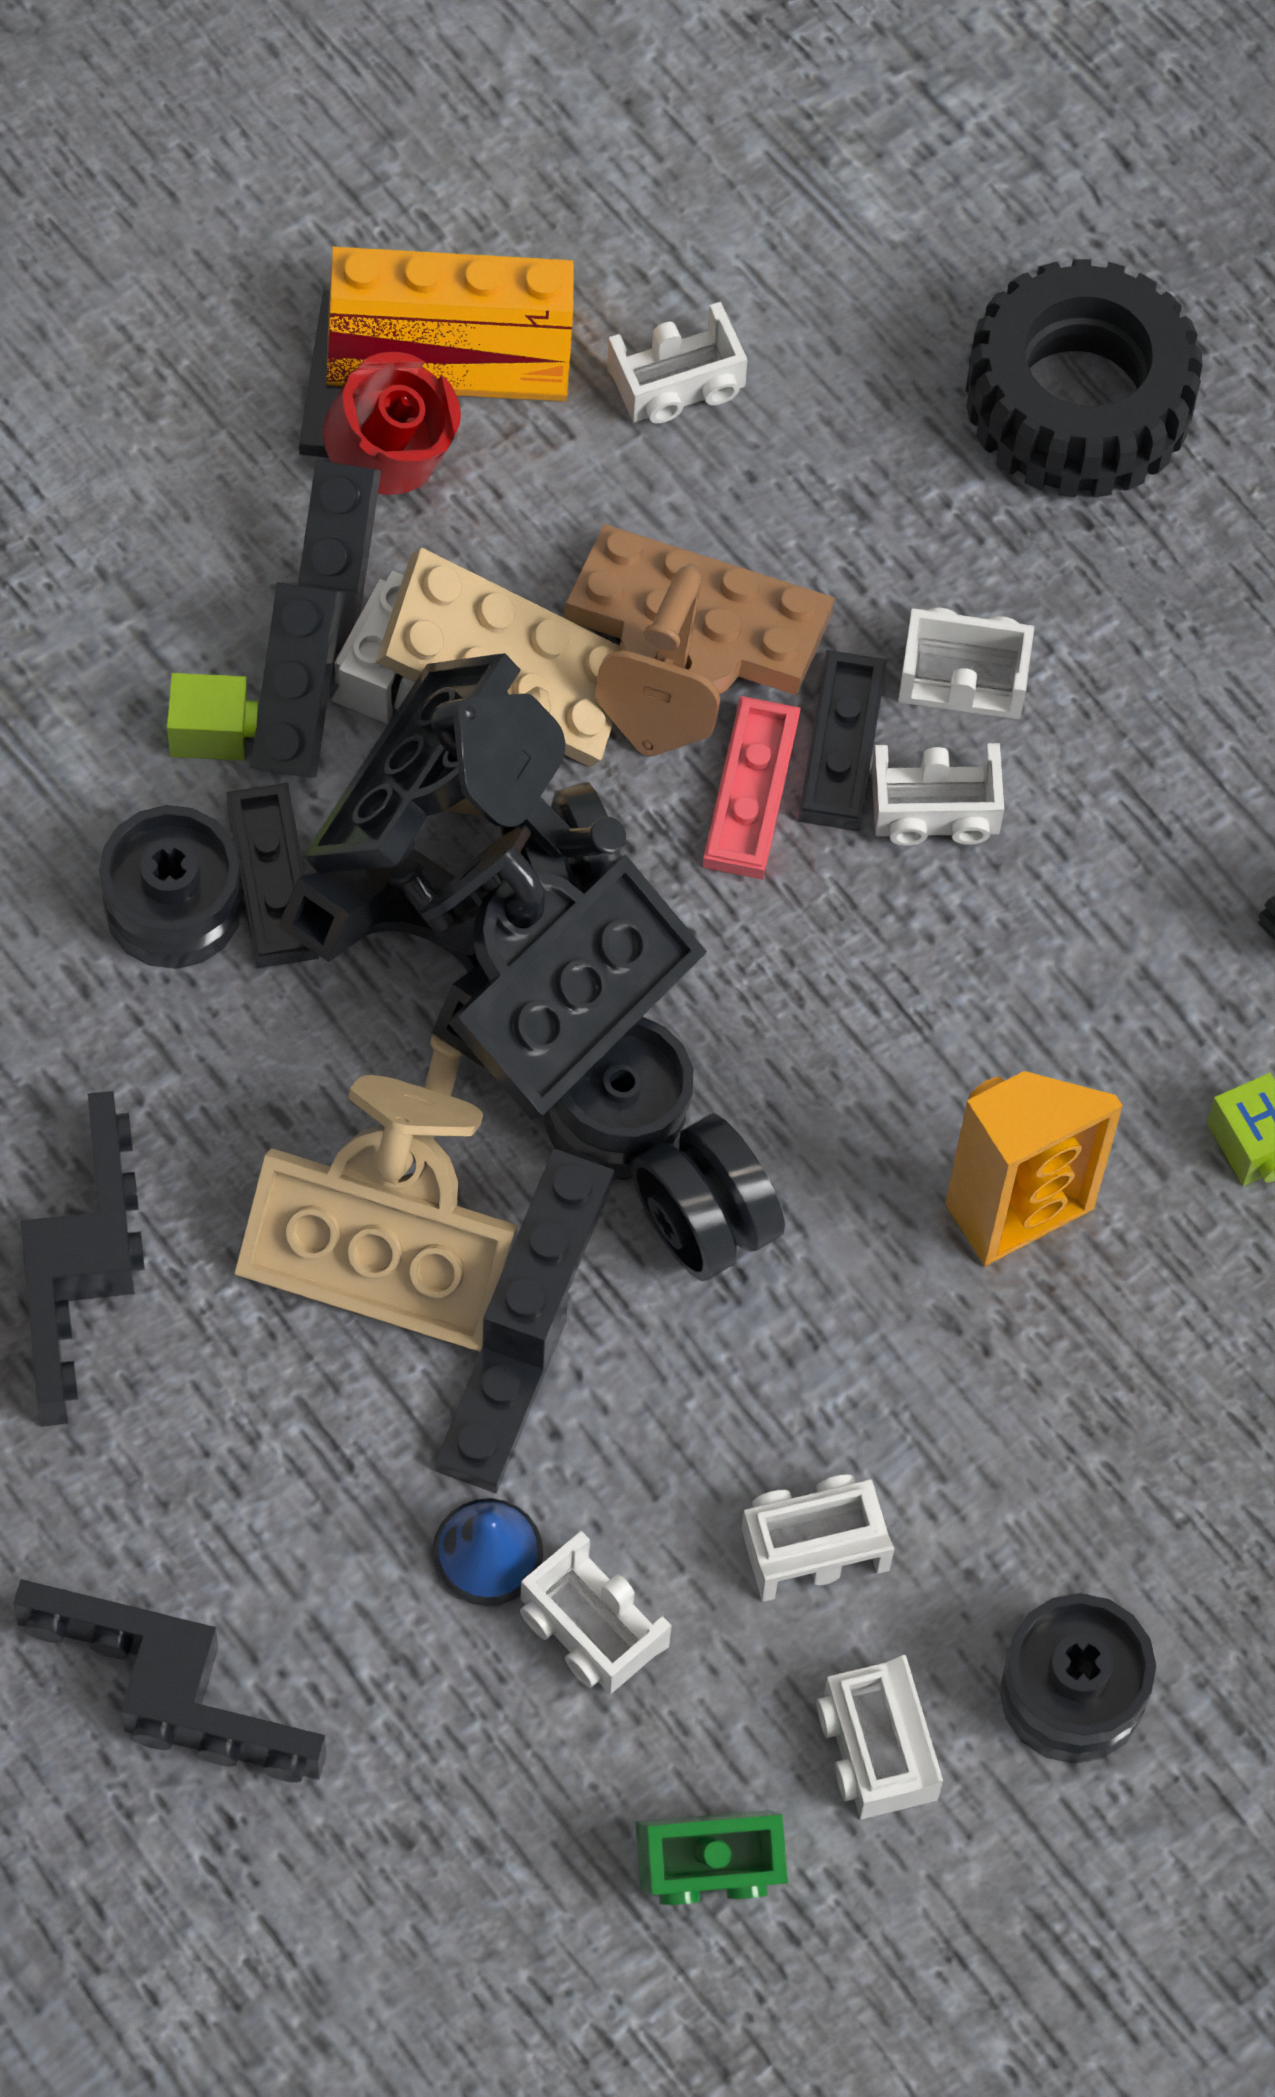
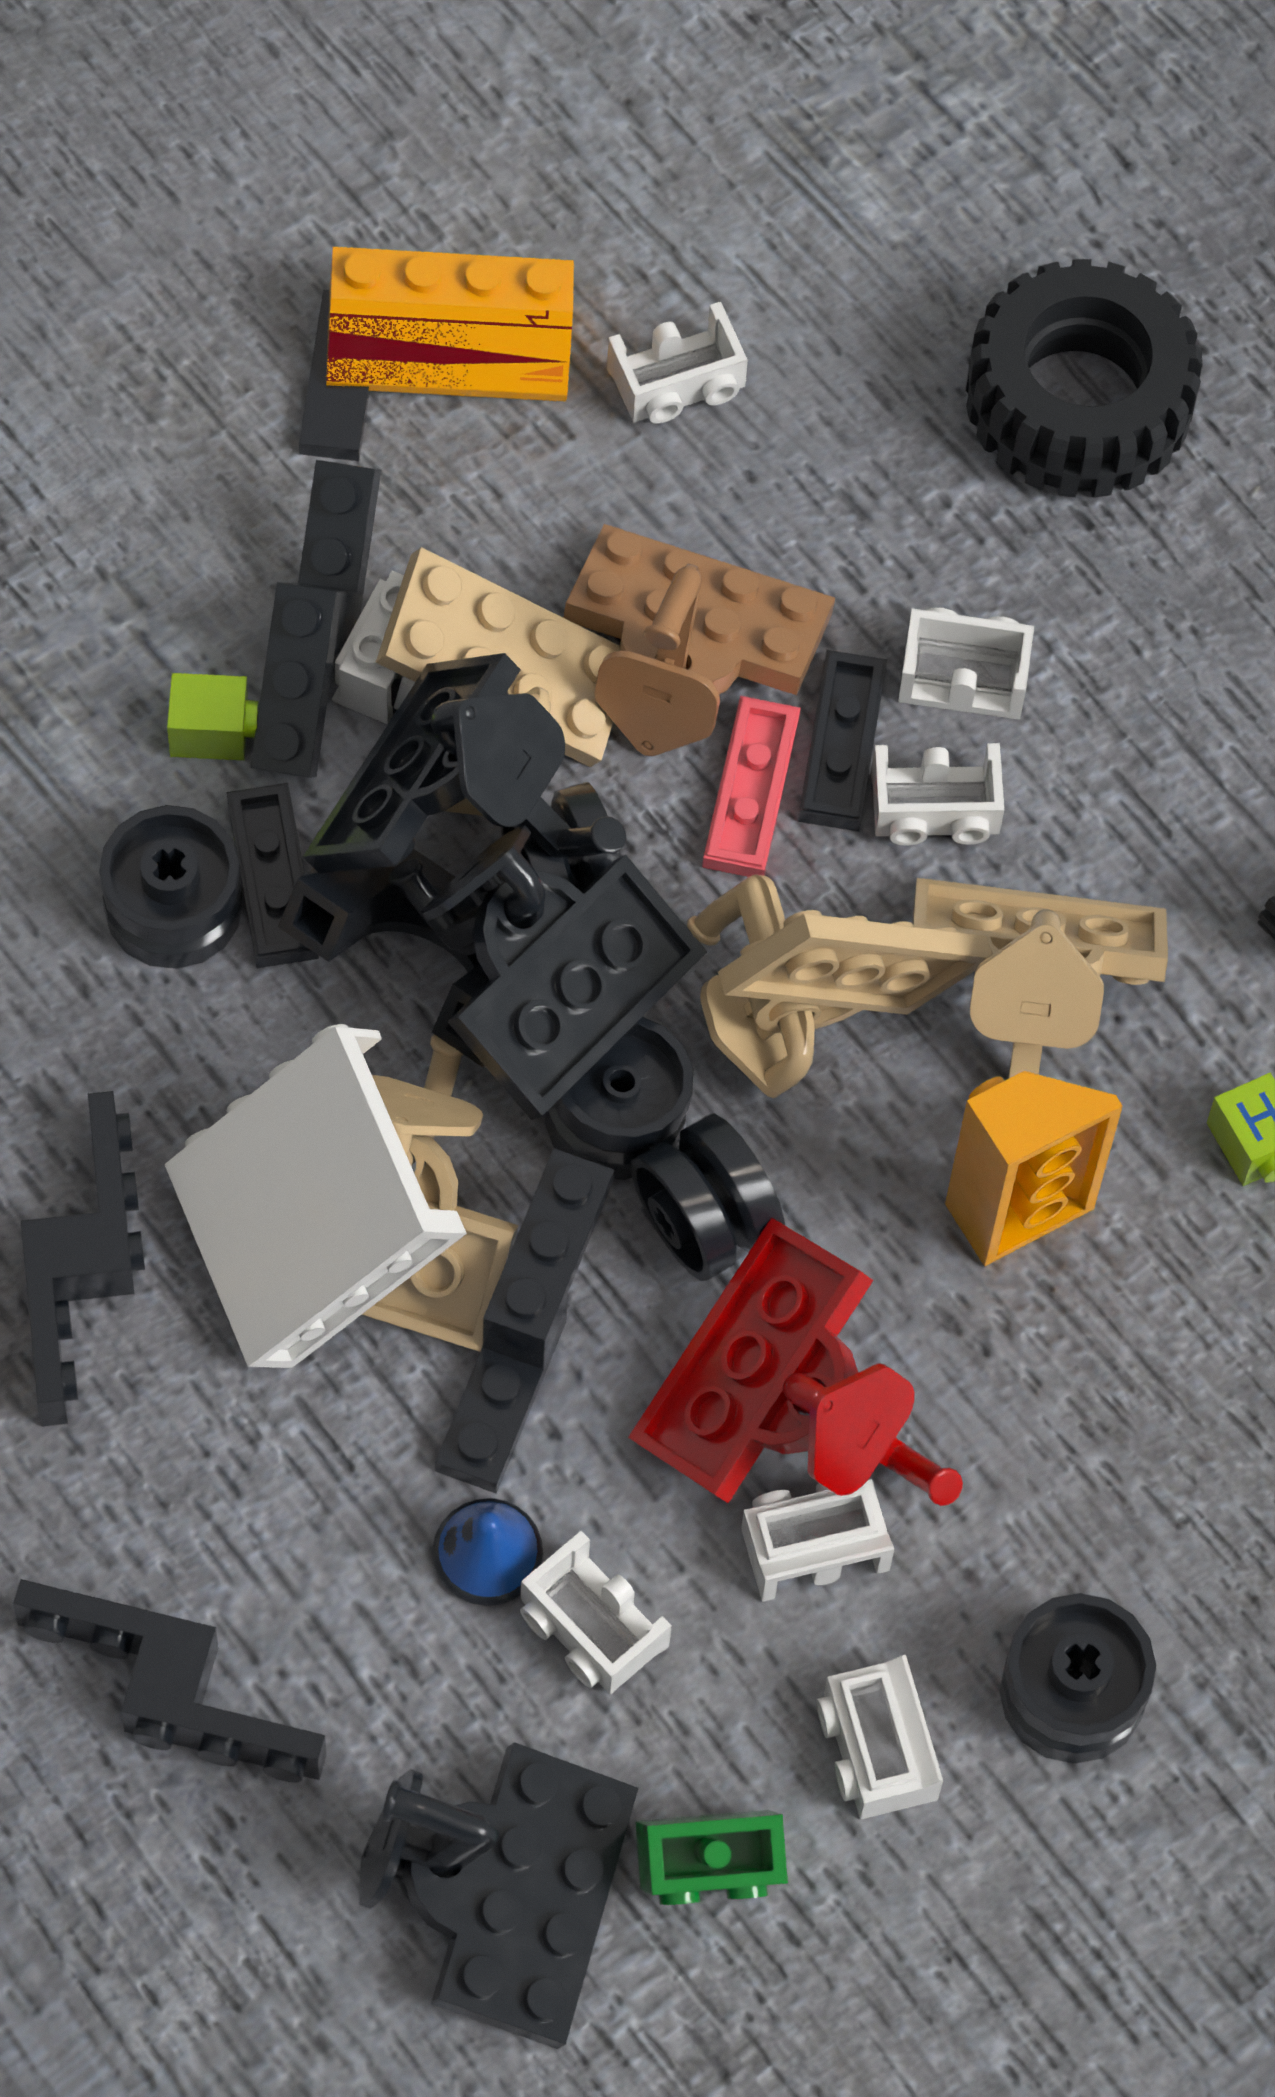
(307, 1202): none -> white panel
(393, 420): red brick -> none
(522, 1889): none -> black plate
(770, 1360): none -> red plate
(814, 974): none -> tan plate
(1045, 959): none -> tan plate

